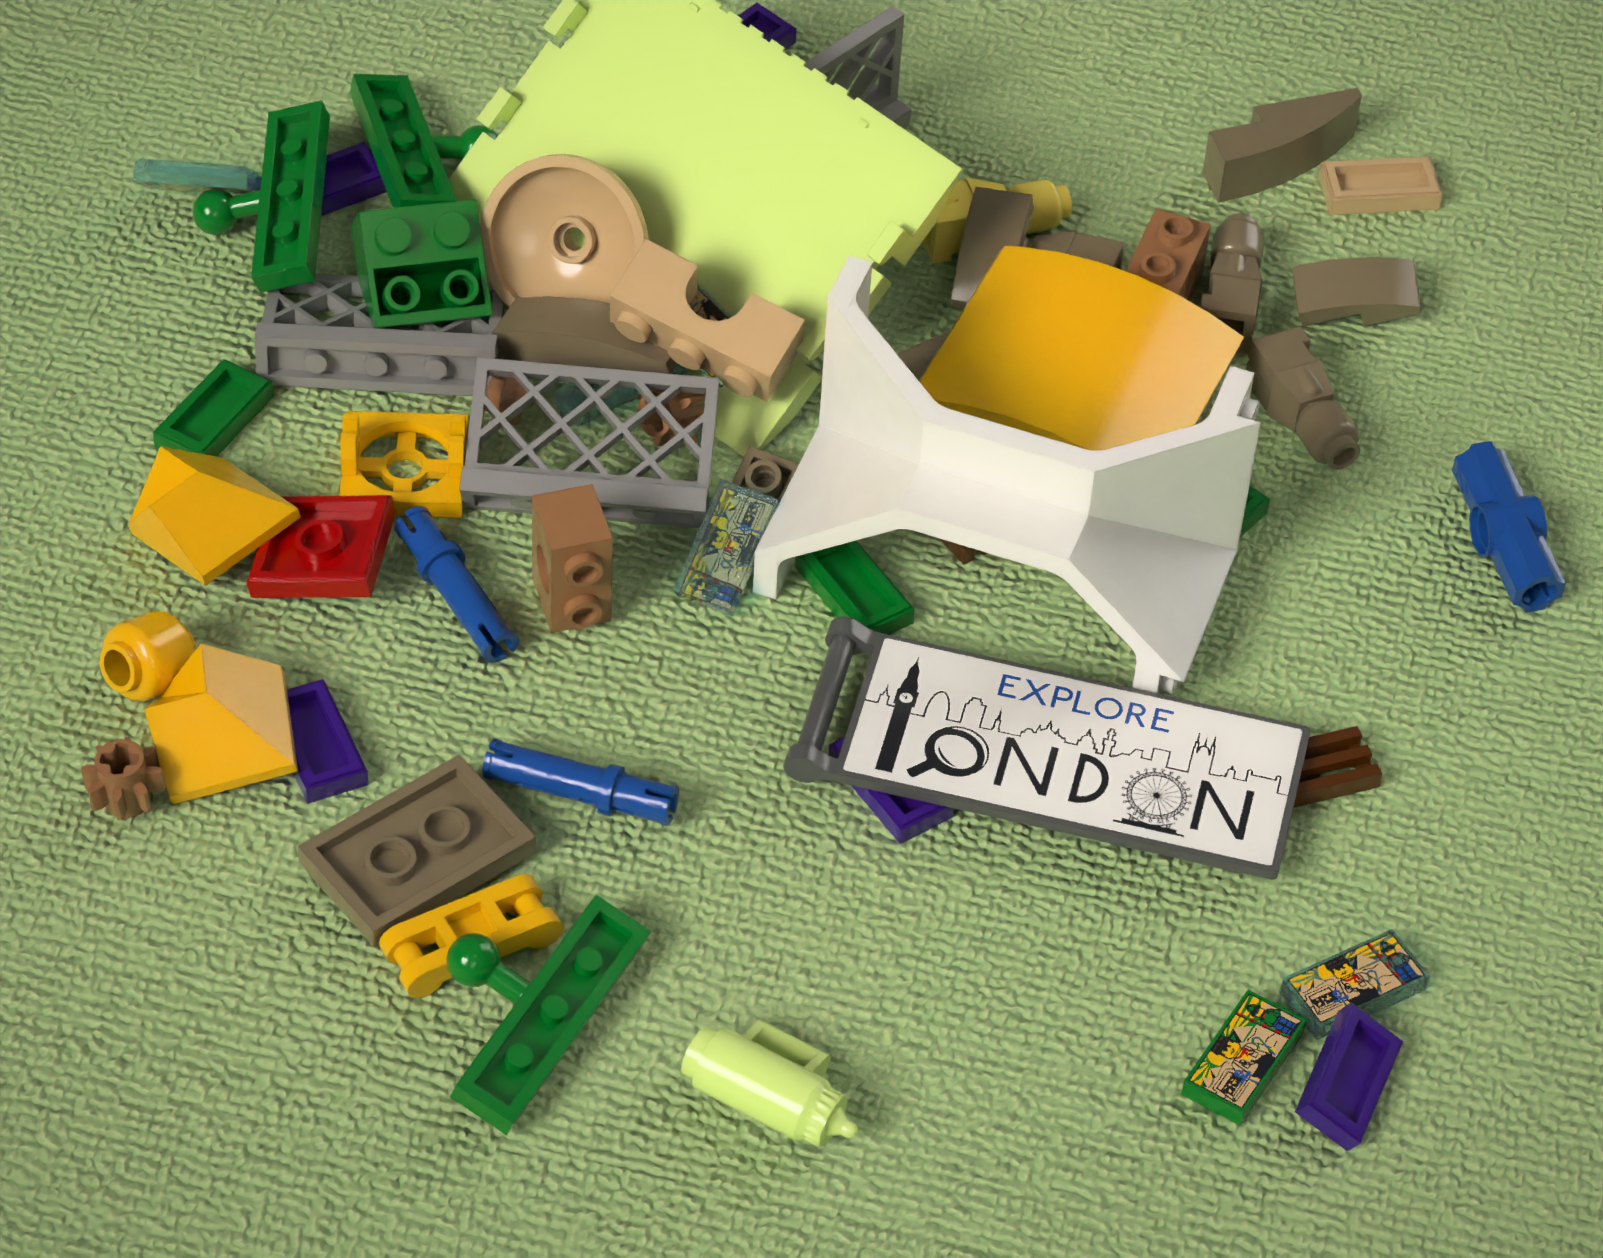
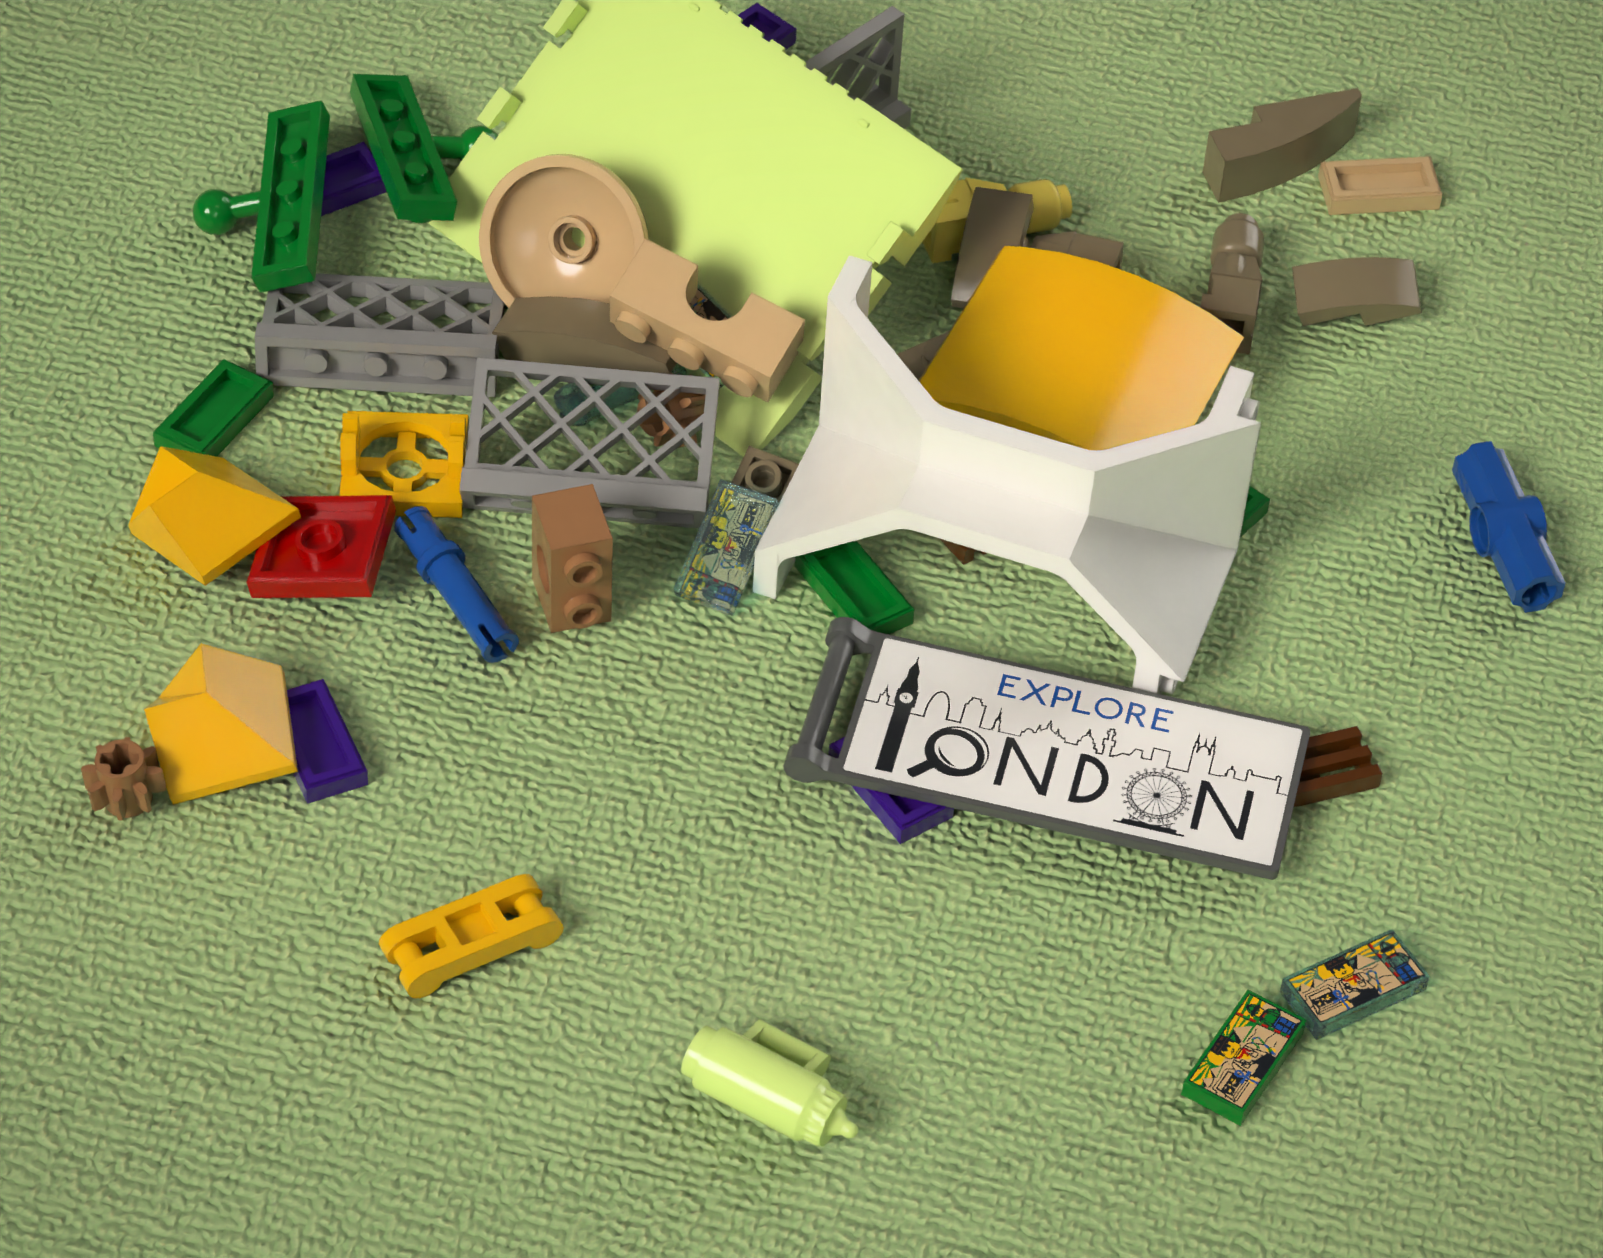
(145, 654): yellow head -> none
(195, 176): clear light blue tile -> none
(417, 848): dark tan plate -> none
(421, 264): green slope -> none
(504, 393): medium nougat plate -> none
(546, 1011): green plate -> none
(601, 787): blue pin -> none
(1172, 252): medium nougat brick -> none
(1300, 396): dark tan piece -> none
(1349, 1076): dark purple tile -> none

